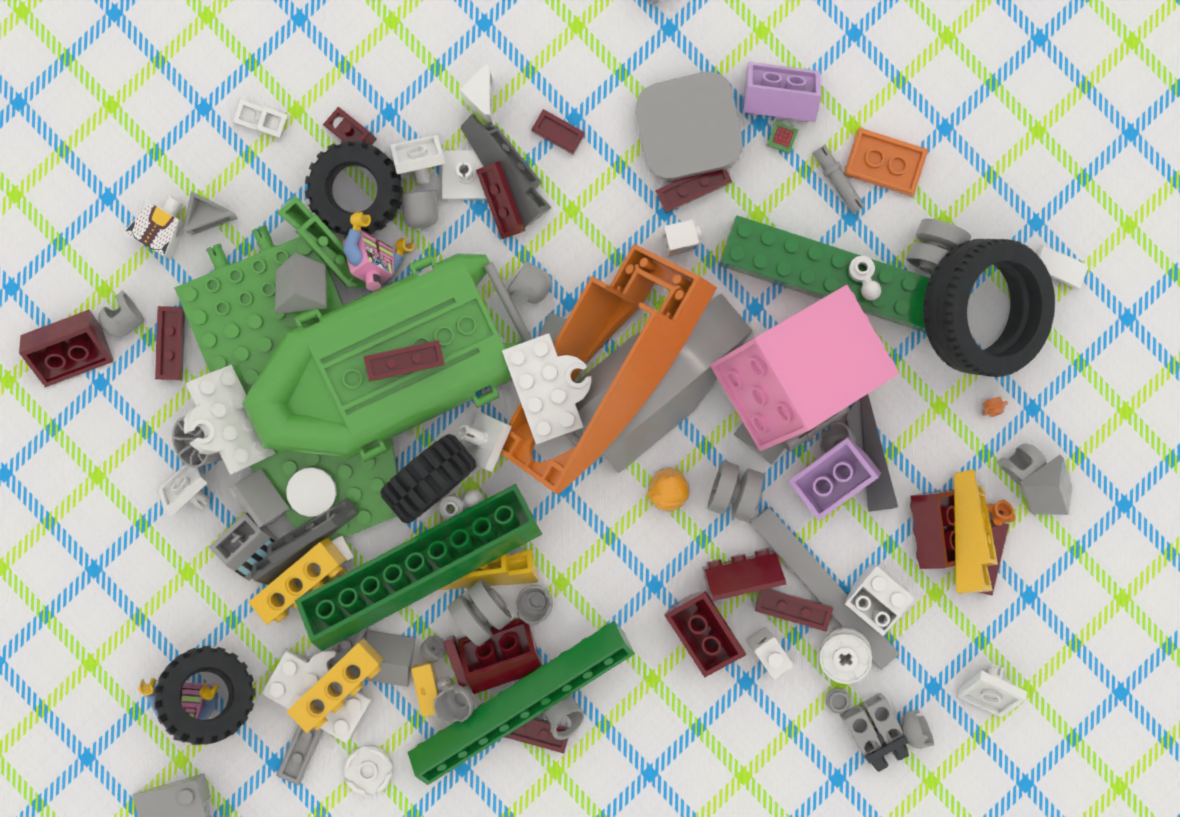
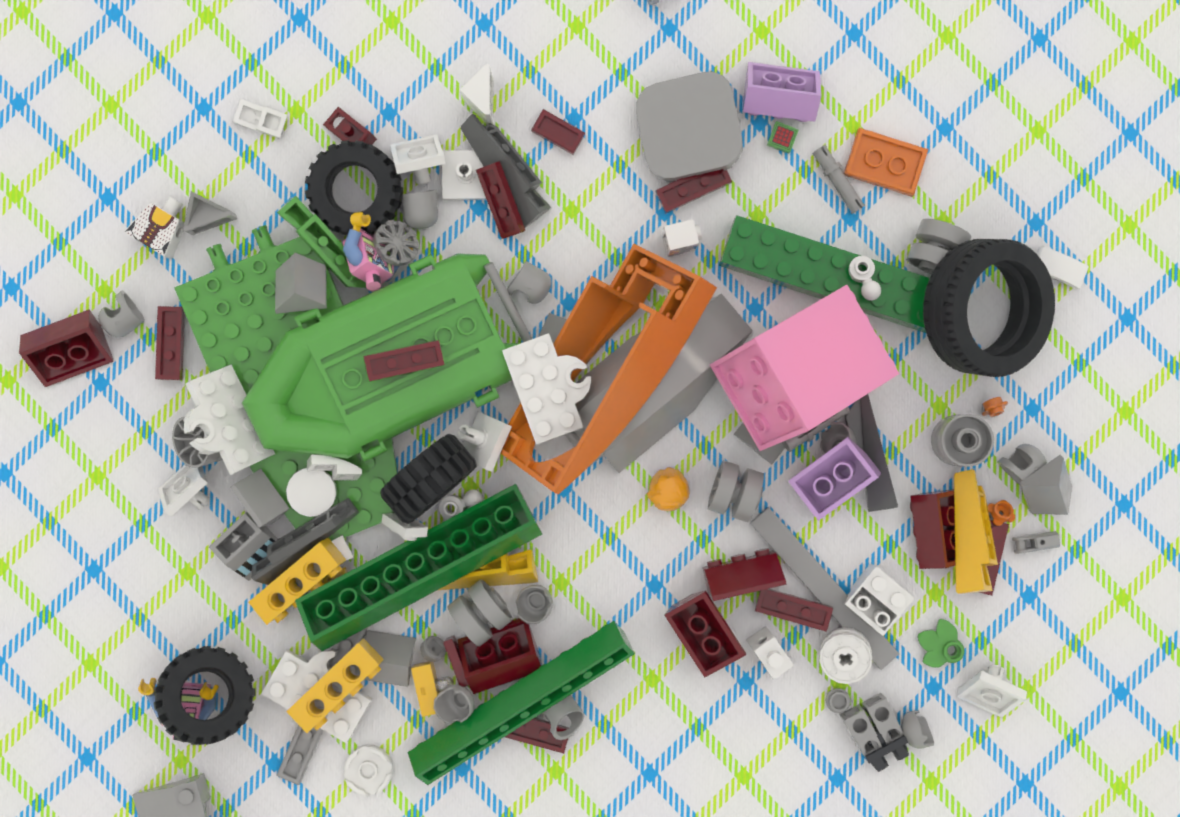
(340, 468): none -> white slope
(396, 243): none -> light grey wheel
(407, 531): none -> white plate
(938, 642): none -> bright green plate
(962, 440): none -> light grey wheel
(1038, 542): none -> light grey bar

